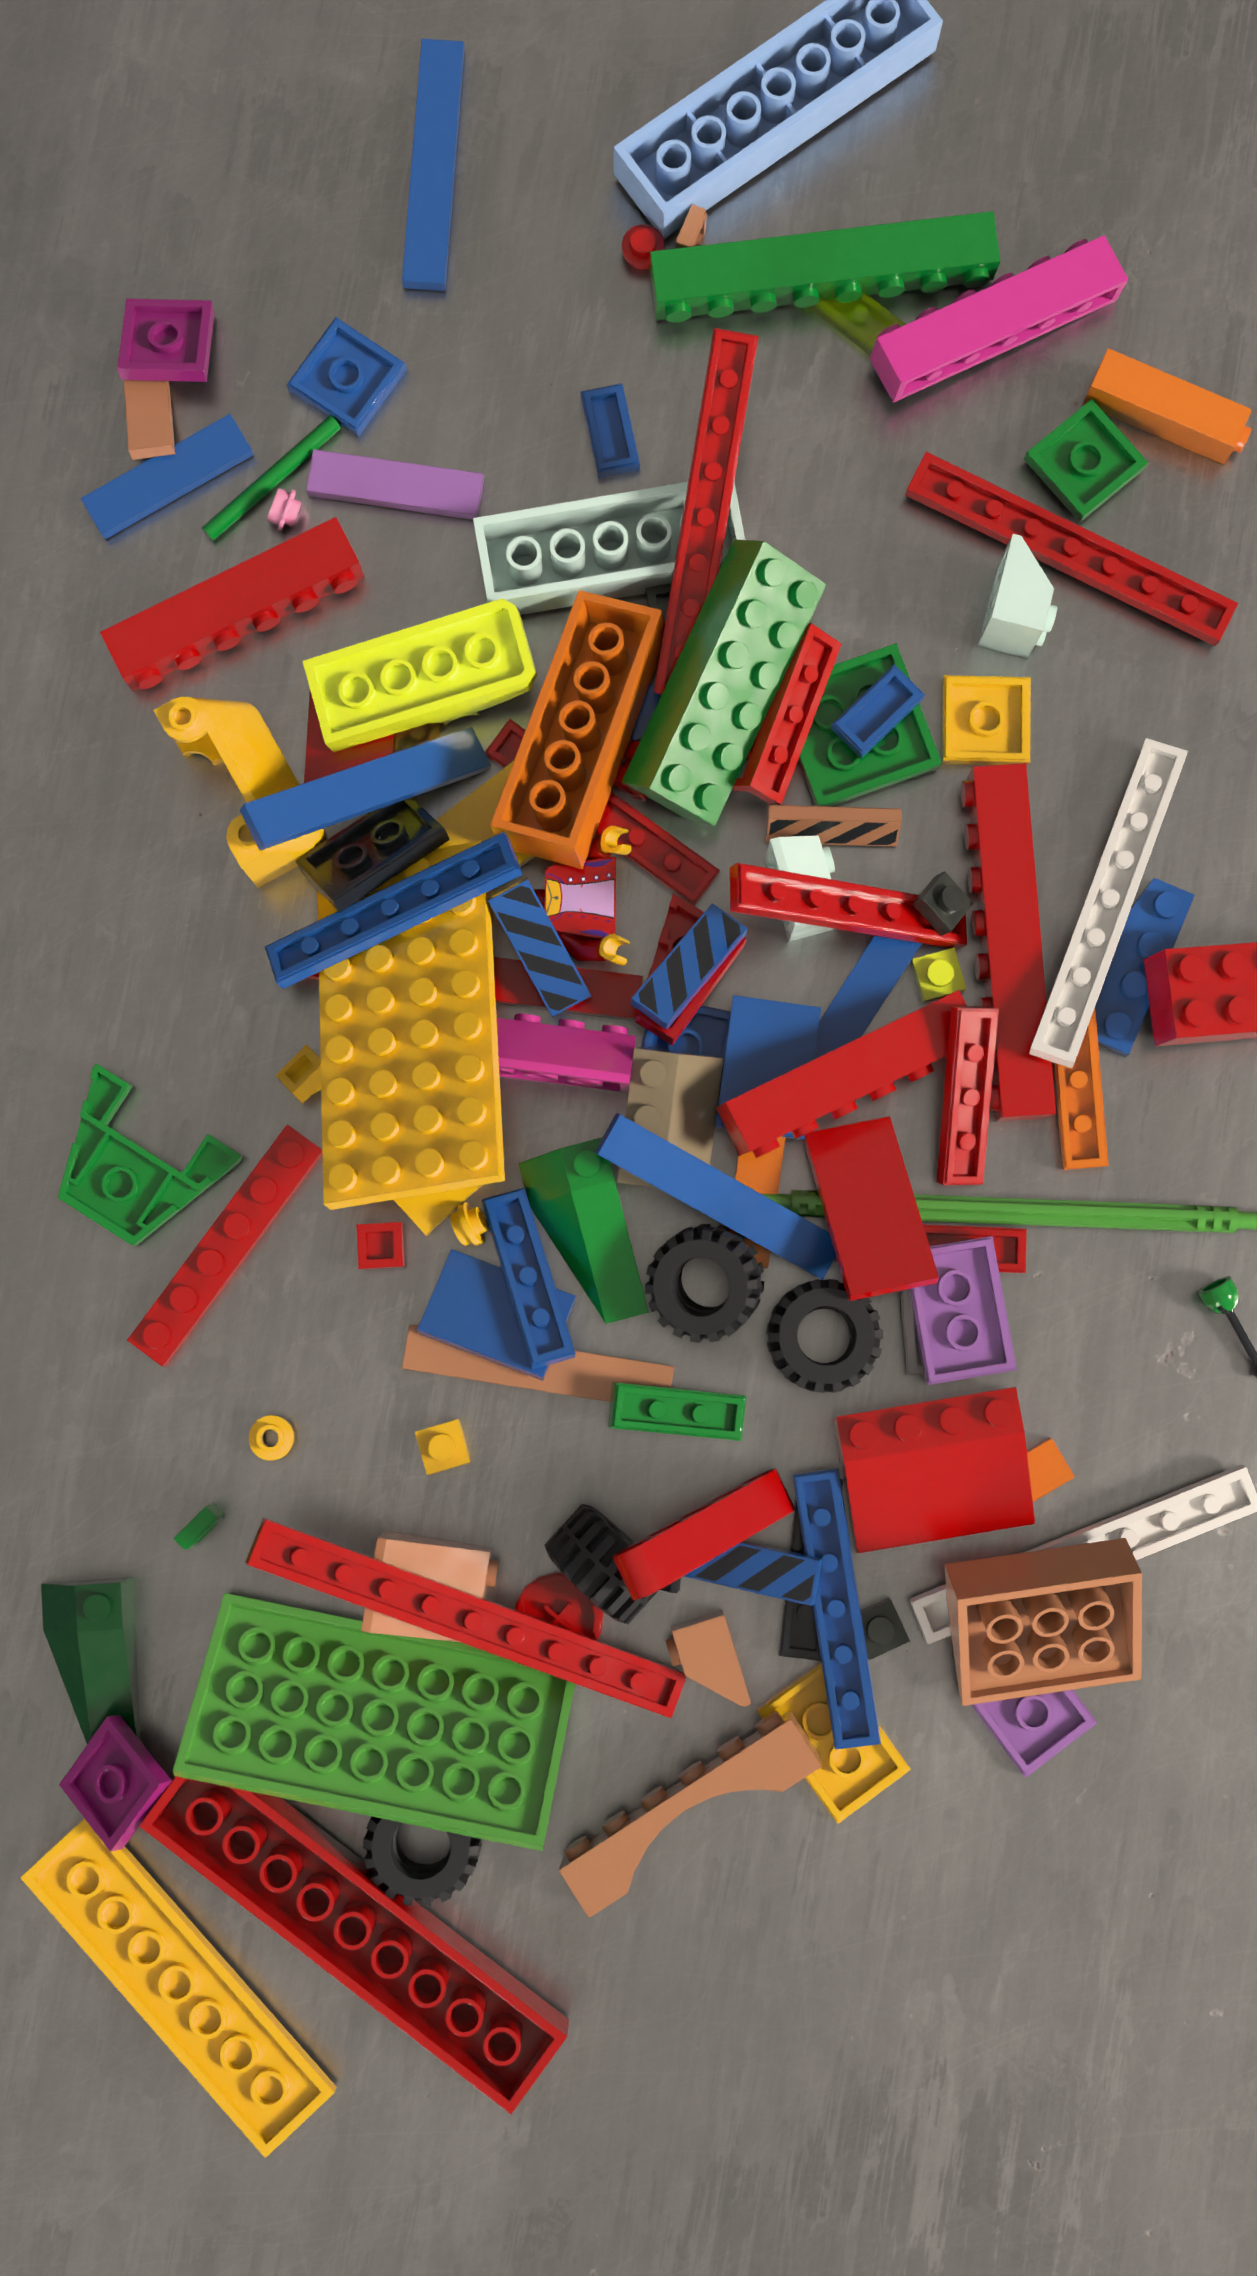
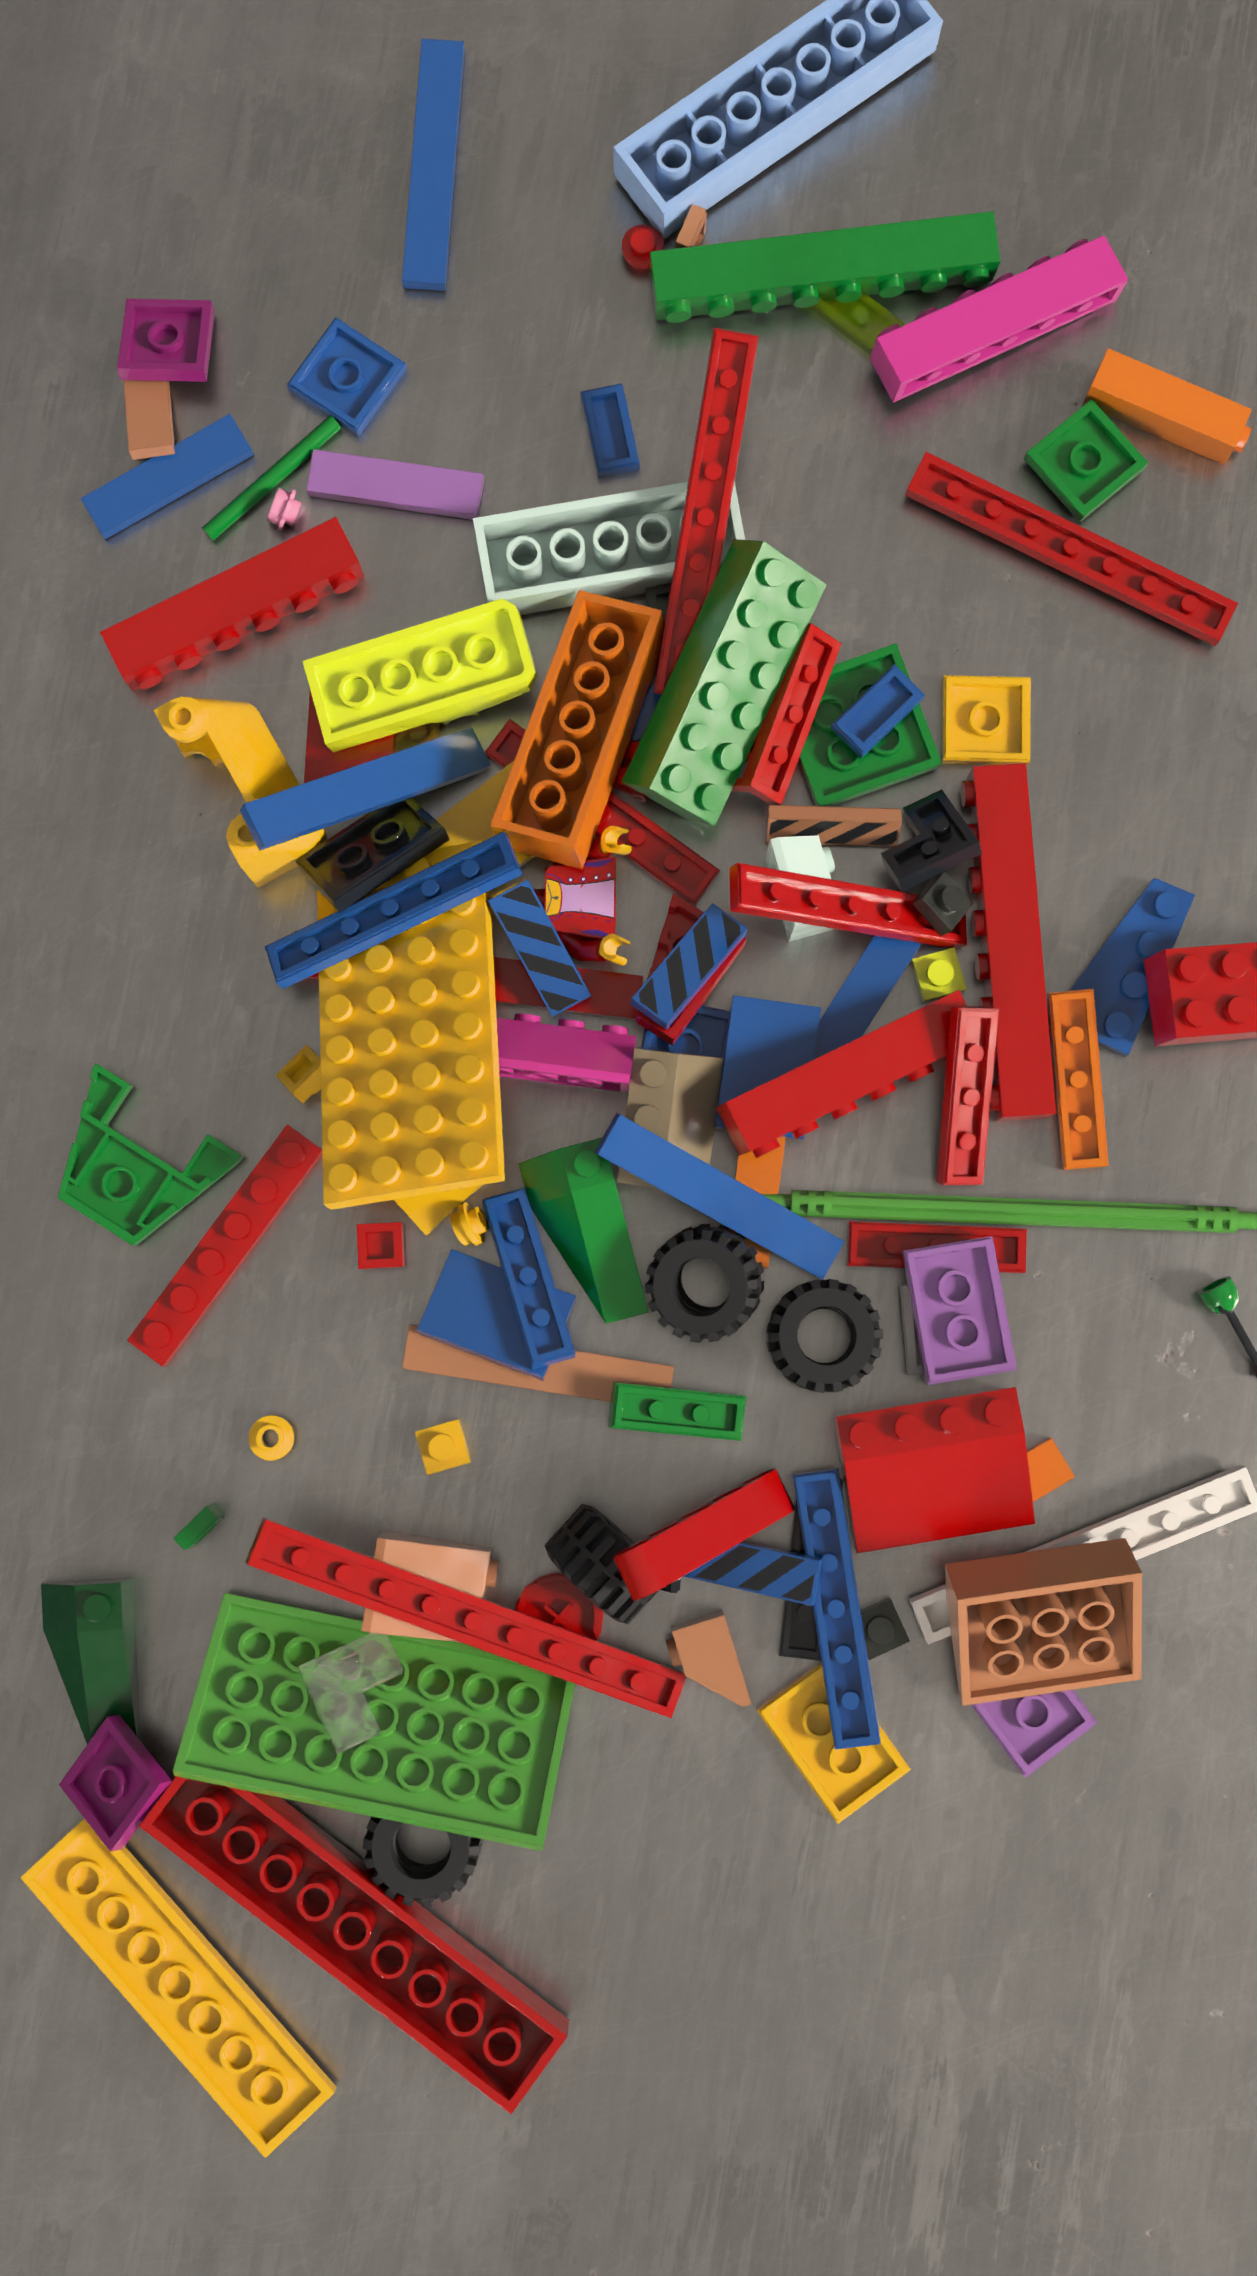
(338, 1685): none -> clear plate
(769, 1760): nougat arch -> none
(870, 1208): red tile -> none
(939, 844): none -> black plate
(1018, 604): light aqua slope -> none
(1108, 903): white plate -> none

